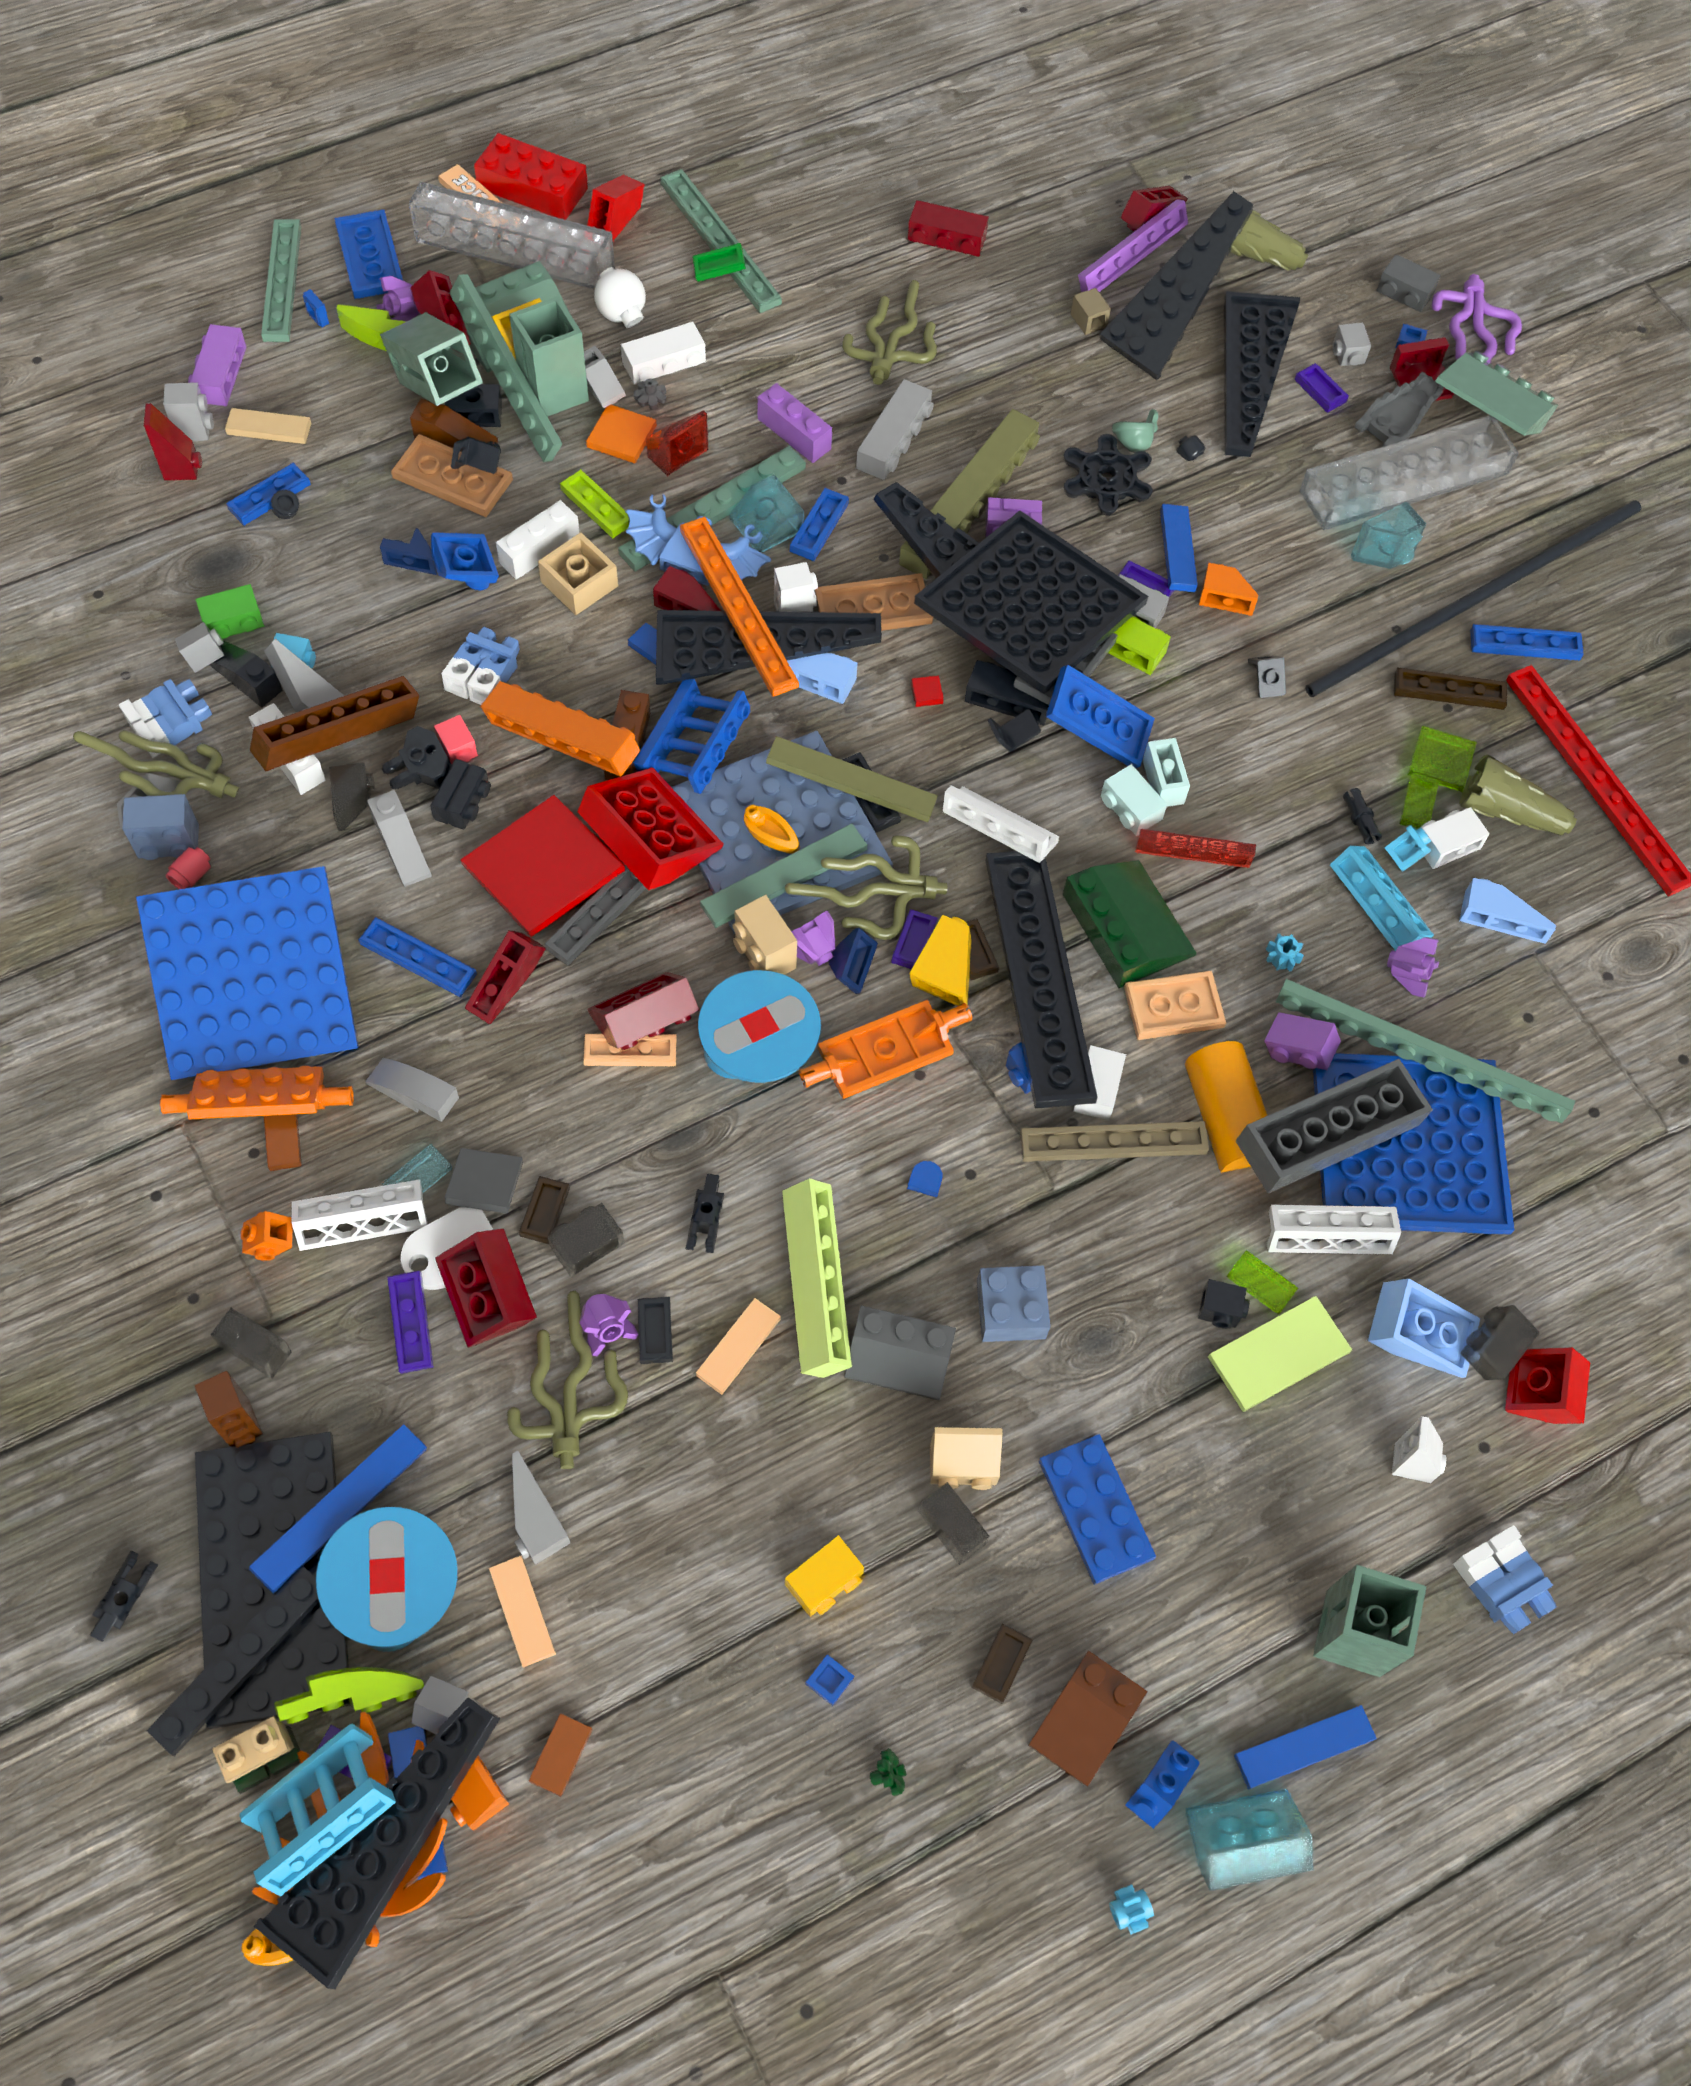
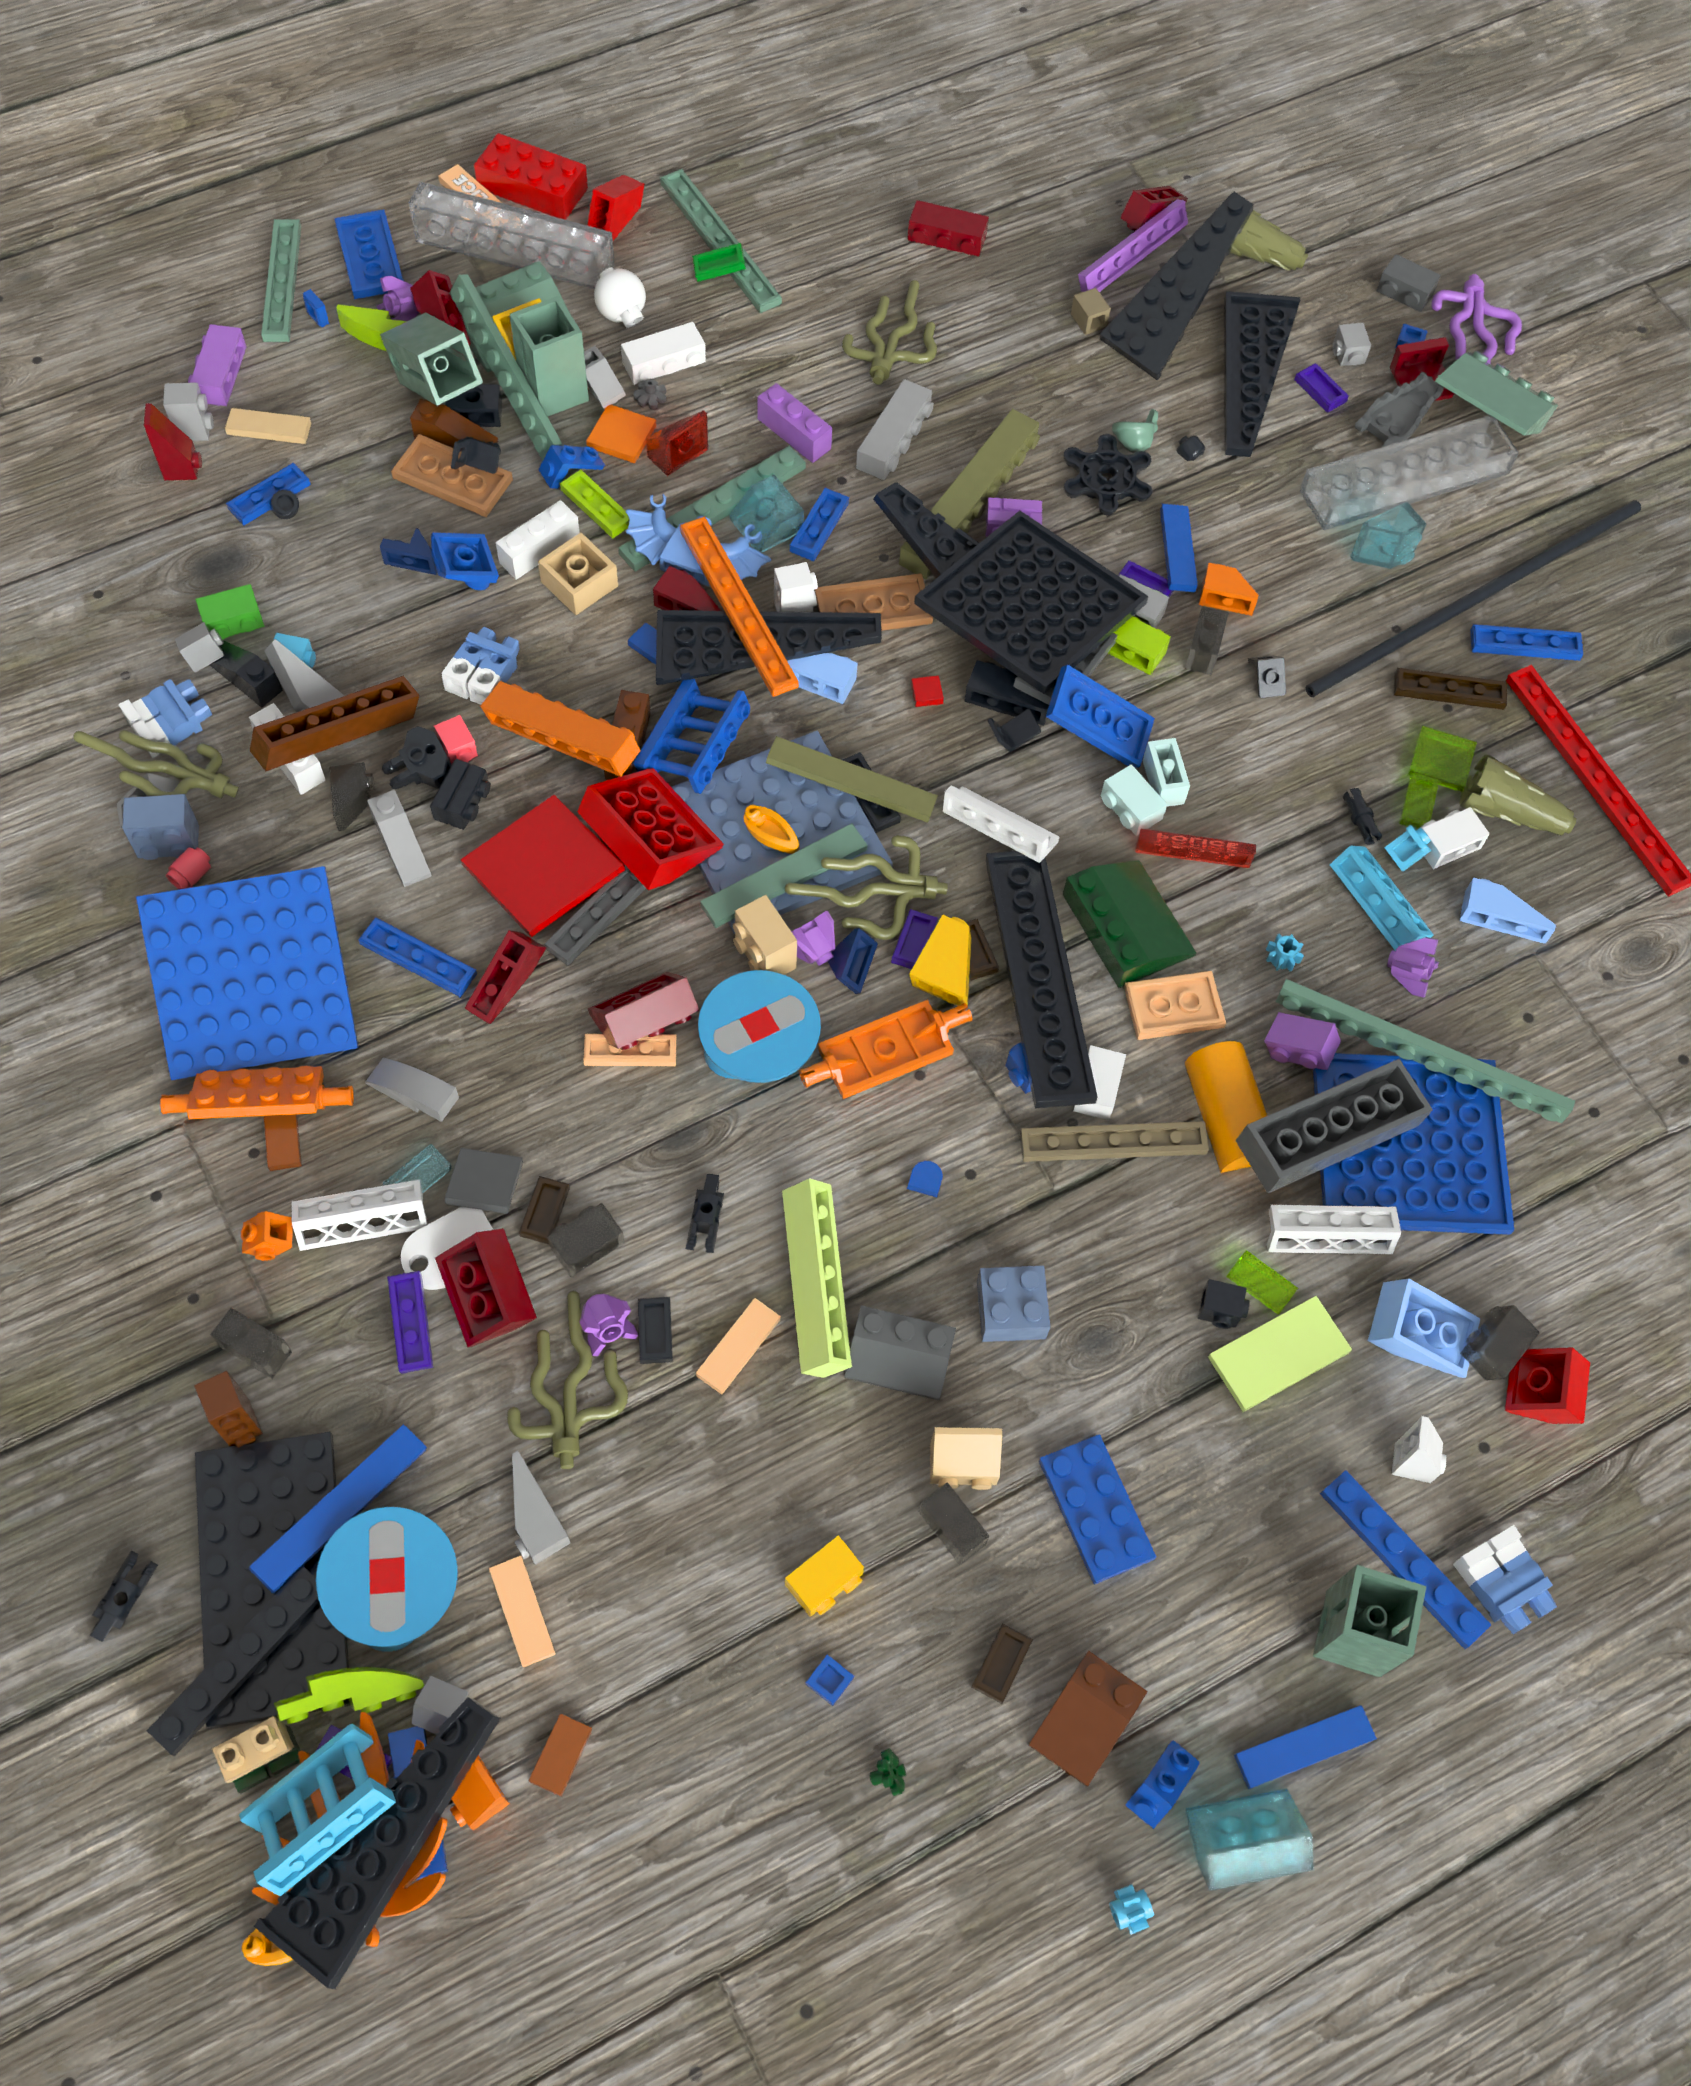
(561, 458): none -> blue bracket
(1206, 640): none -> clear smoke brick
(1405, 1558): none -> blue plate

